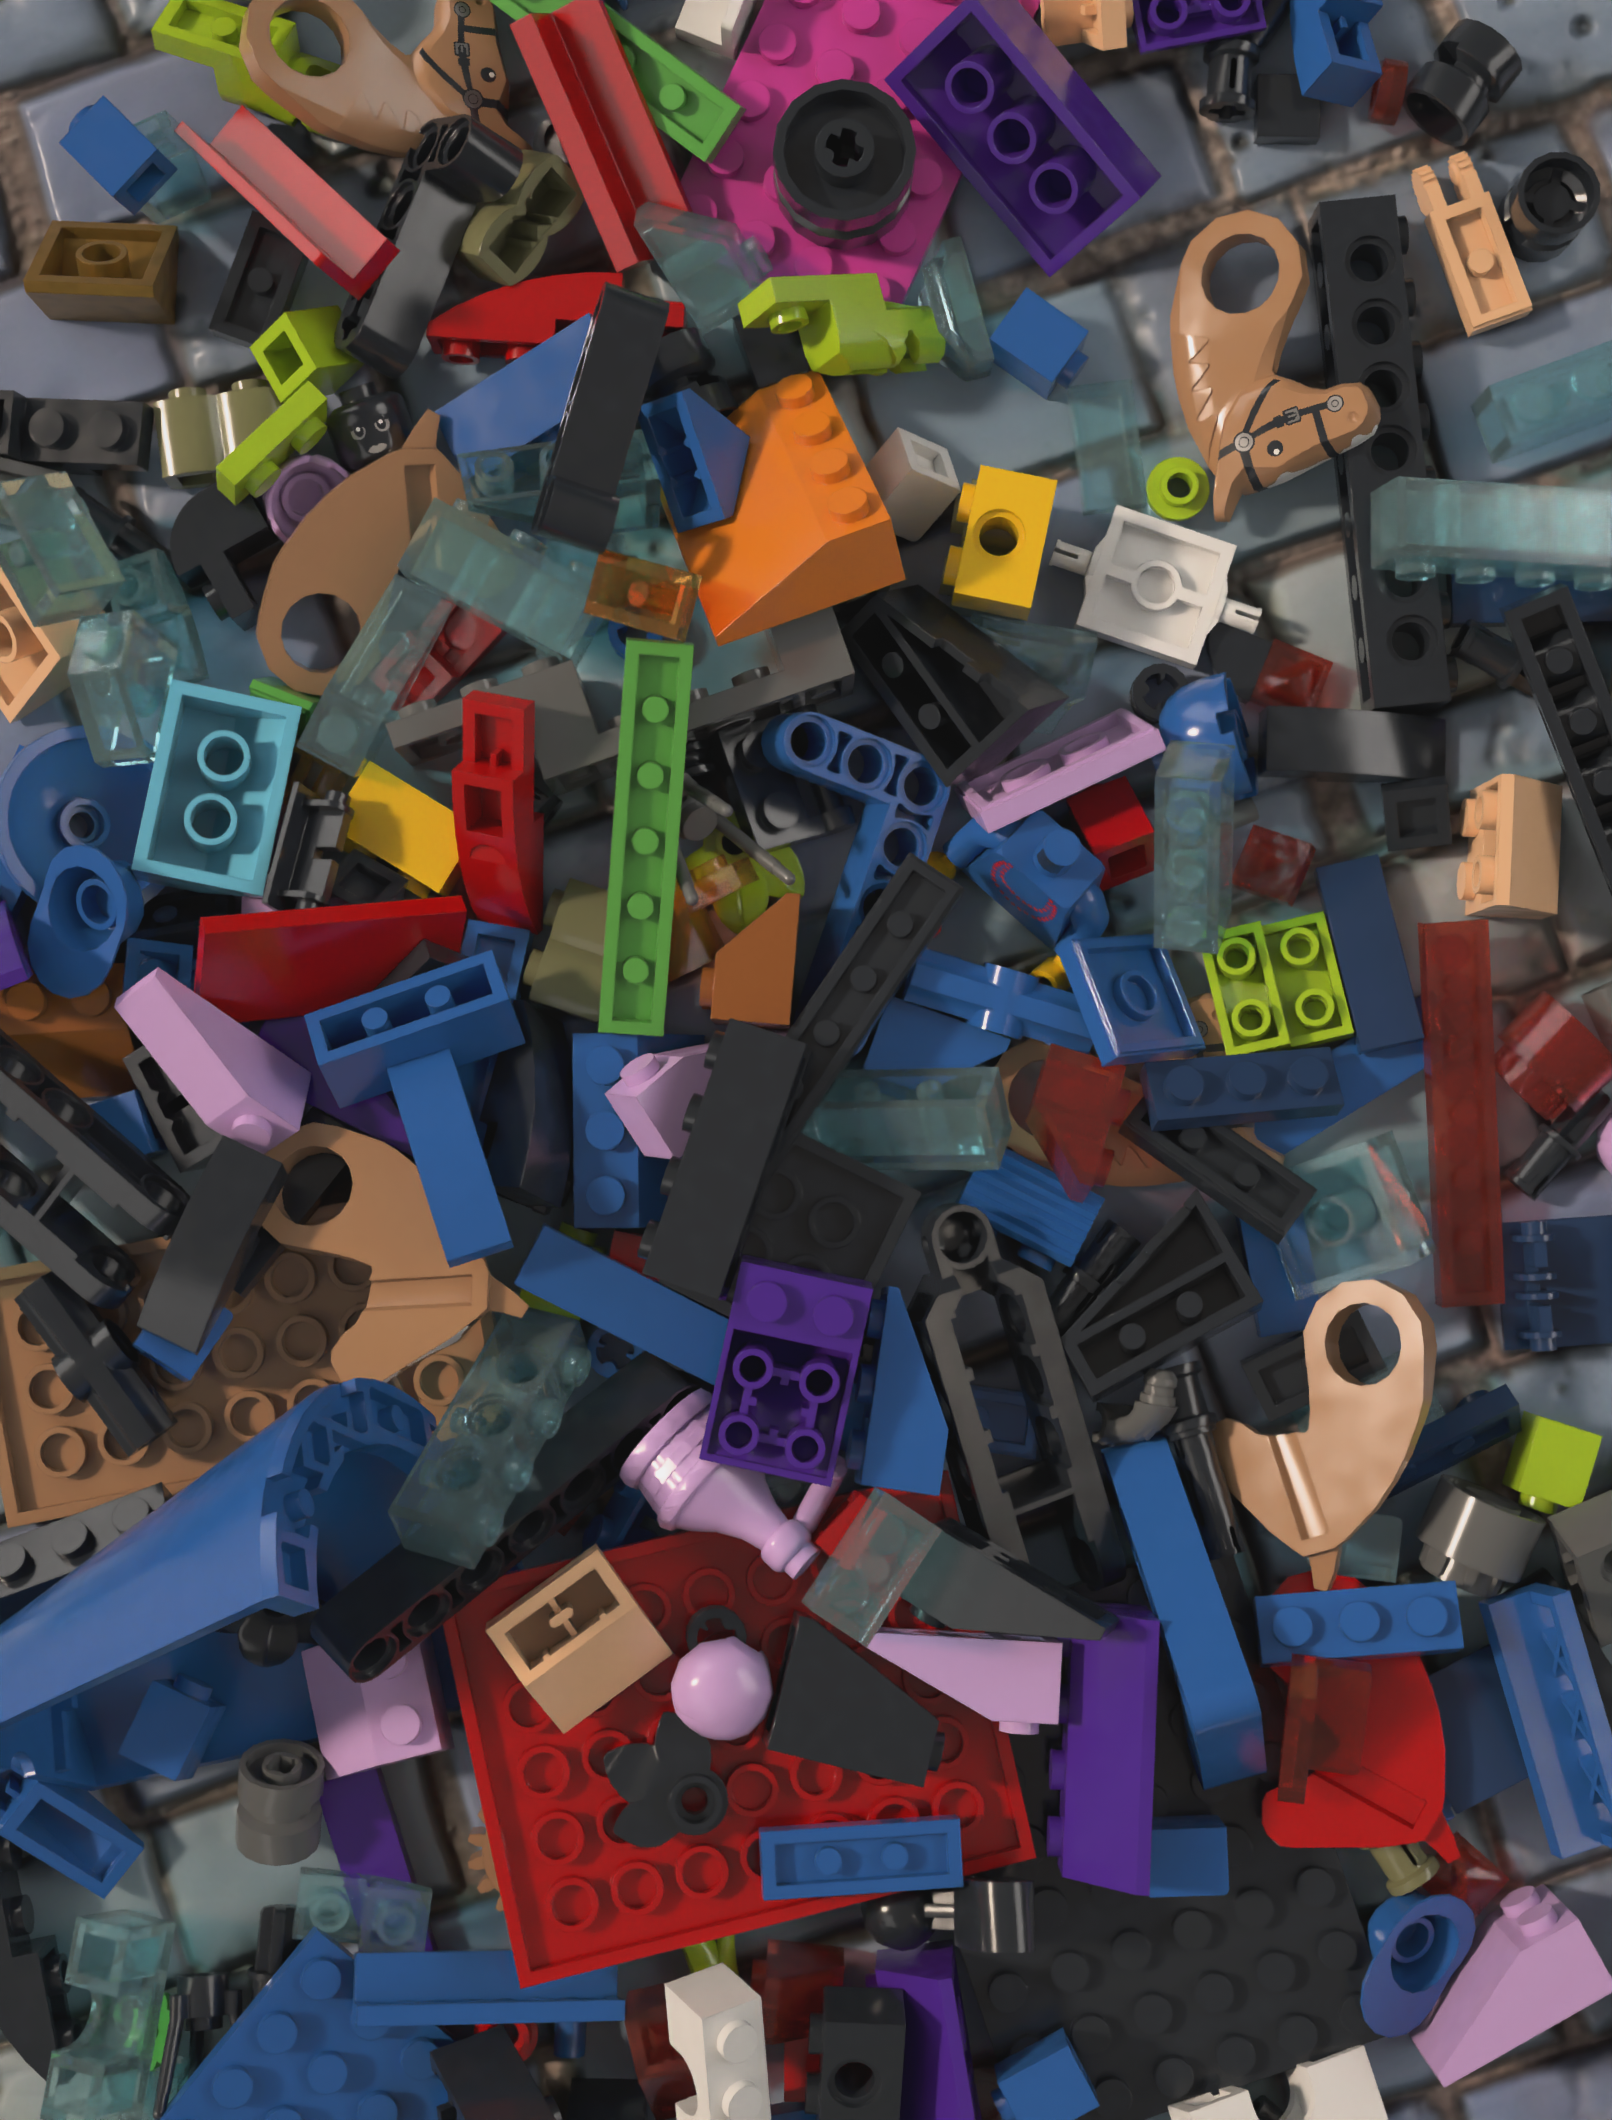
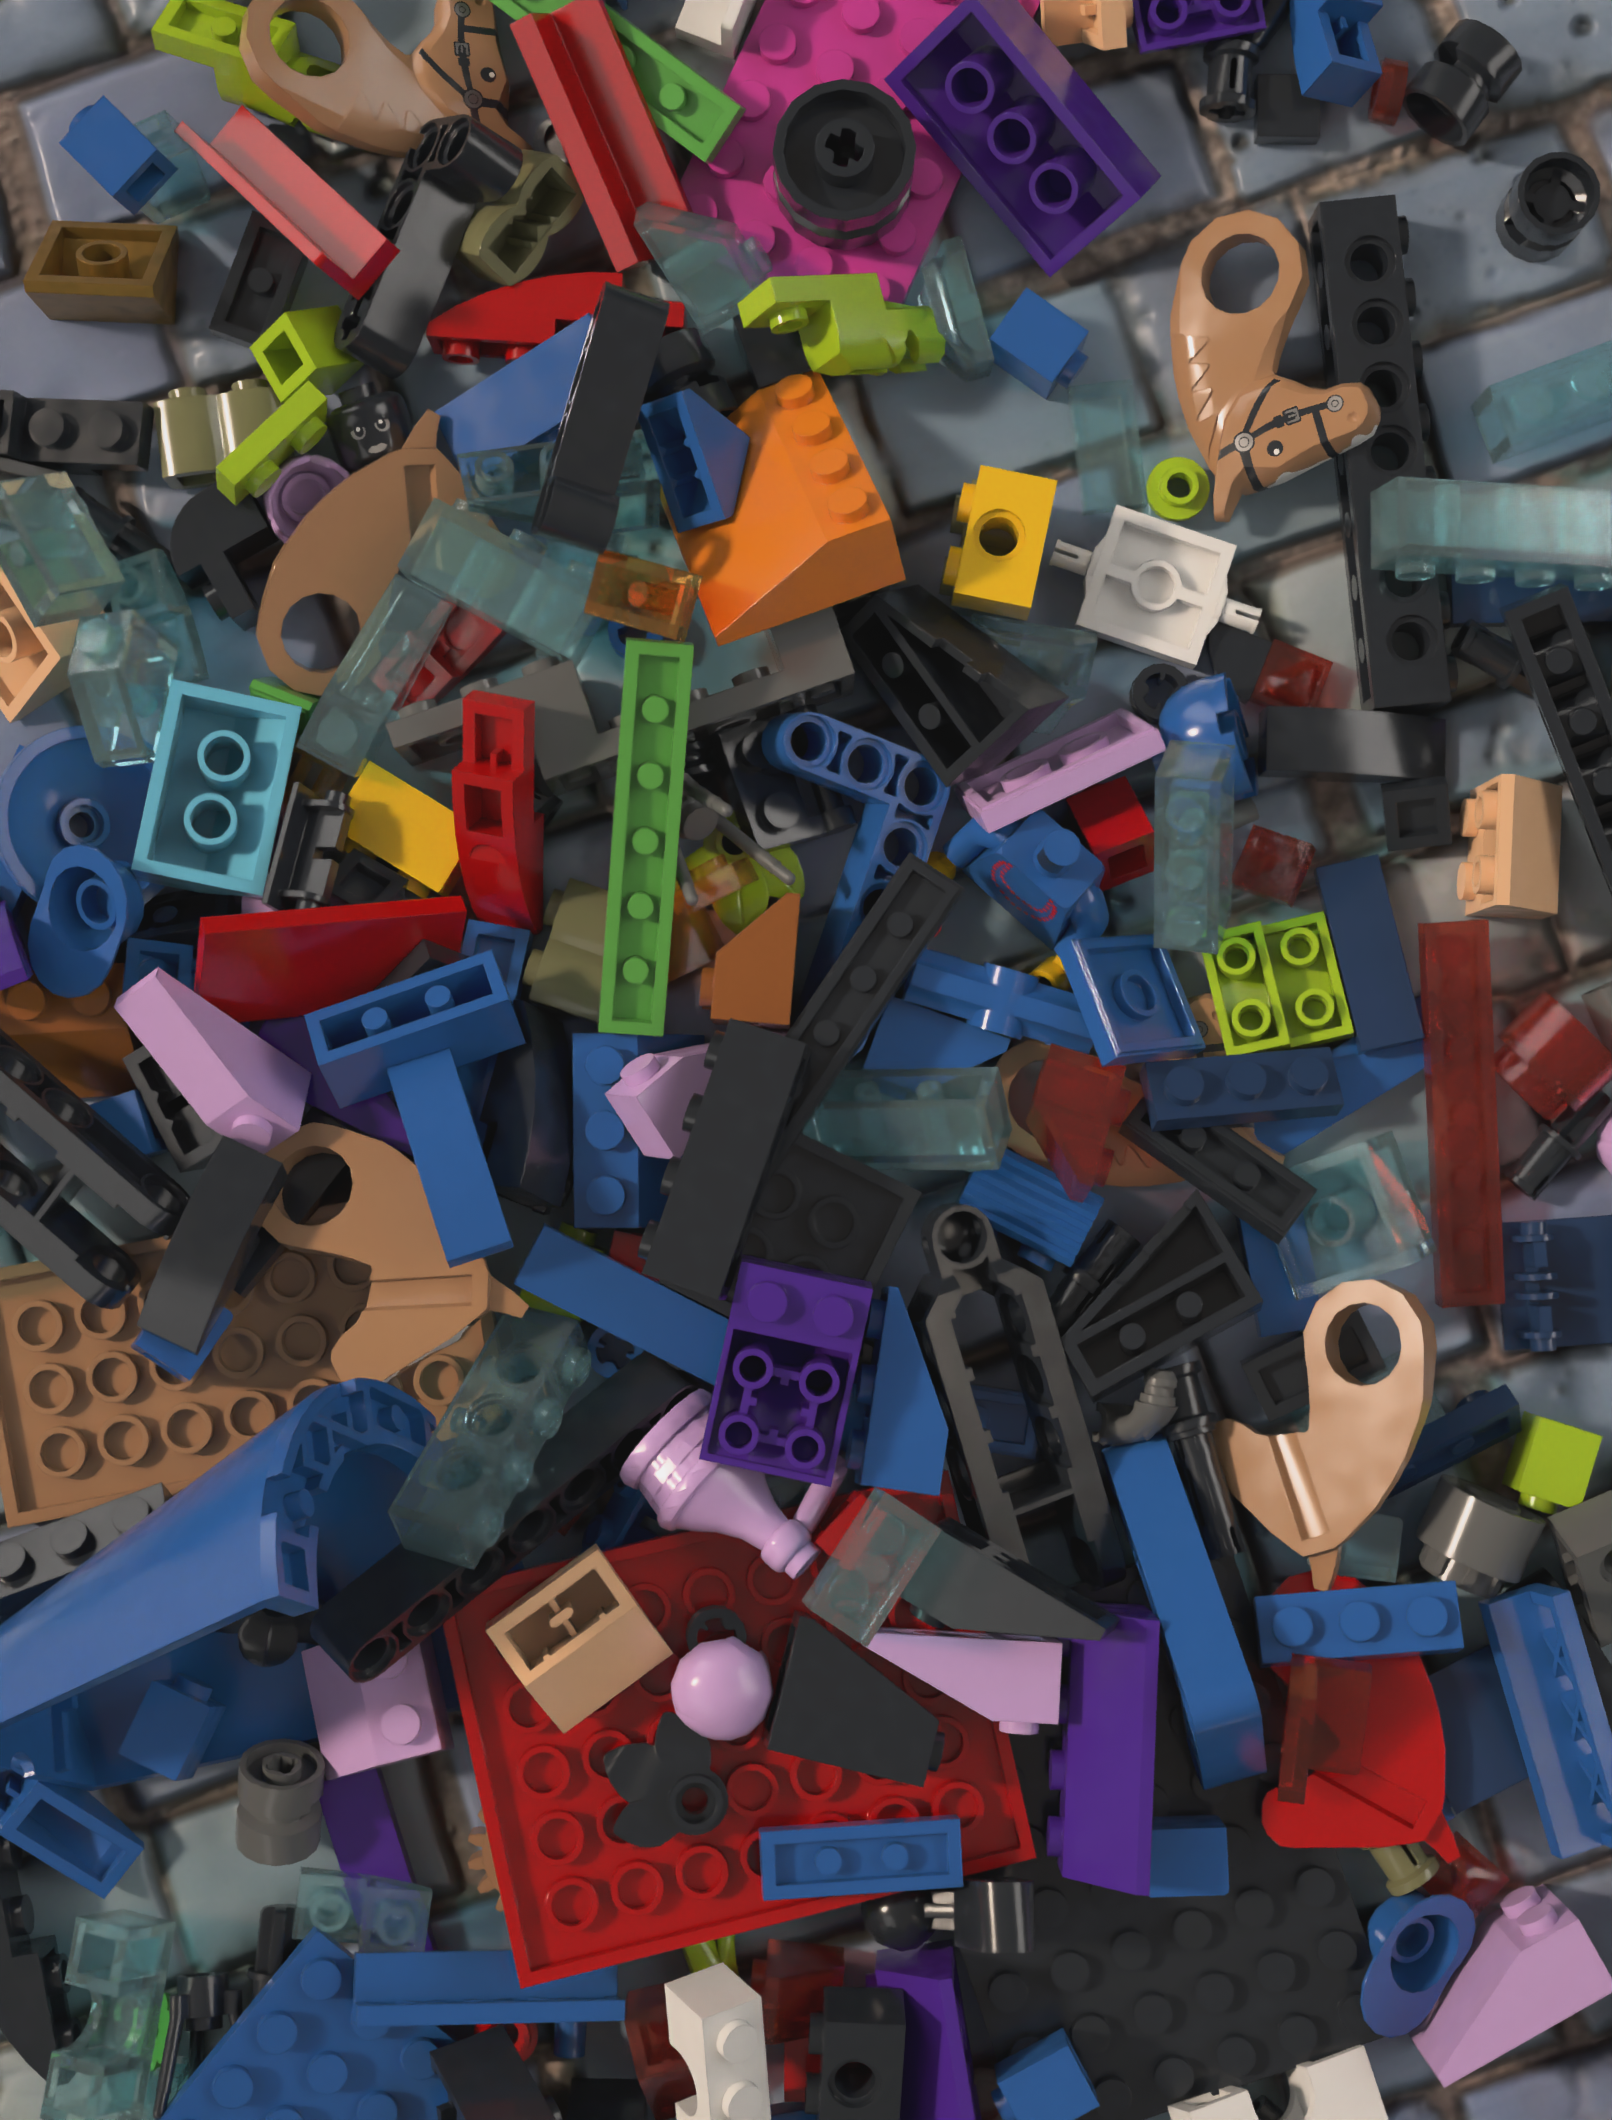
(96, 1362): black piece -> none
(913, 482): white panel -> none
(1472, 248): light nougat hinge -> none

